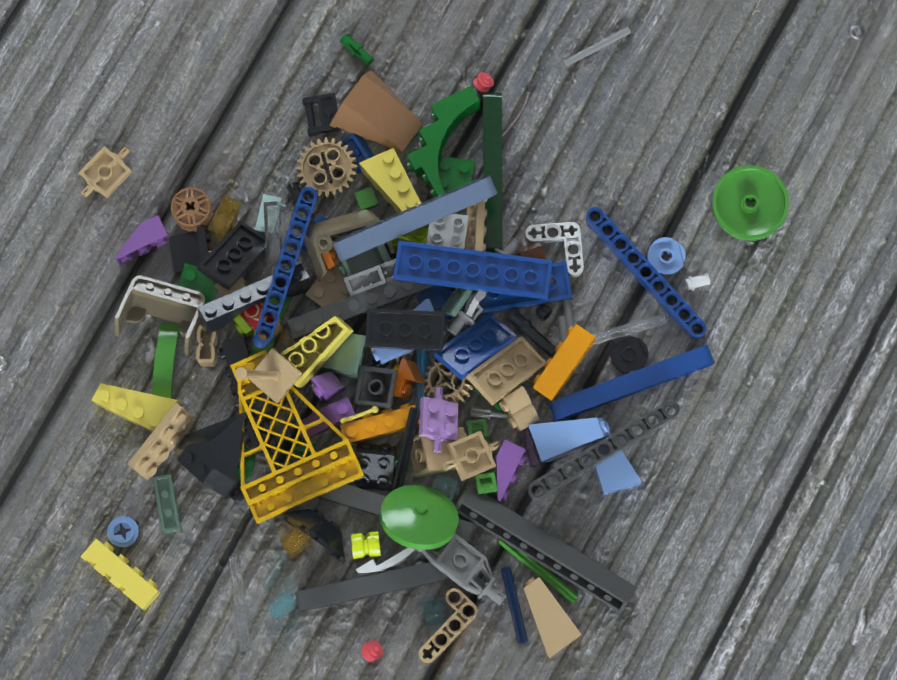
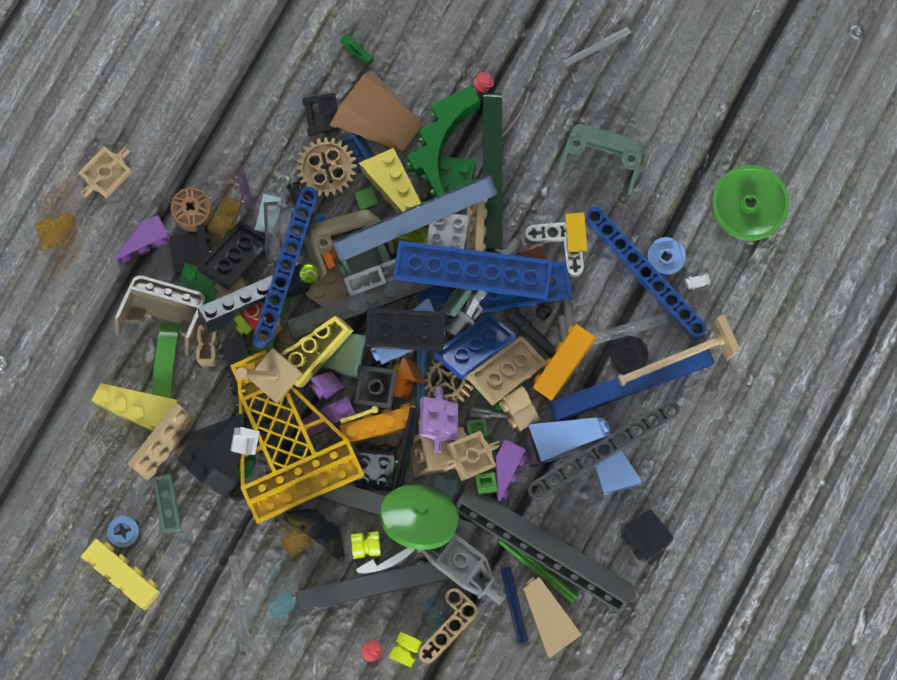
(55, 231): none -> clear yellow slope
(243, 185): none -> clear purple plate
(244, 441): none -> white panel
(309, 277): none -> clear neon green plate
(405, 649): none -> neon yellow wheel
(576, 232): none -> yellow tile
(627, 147): none -> sand green windscreen
(646, 535): none -> black bracket
(724, 339): none -> tan tile

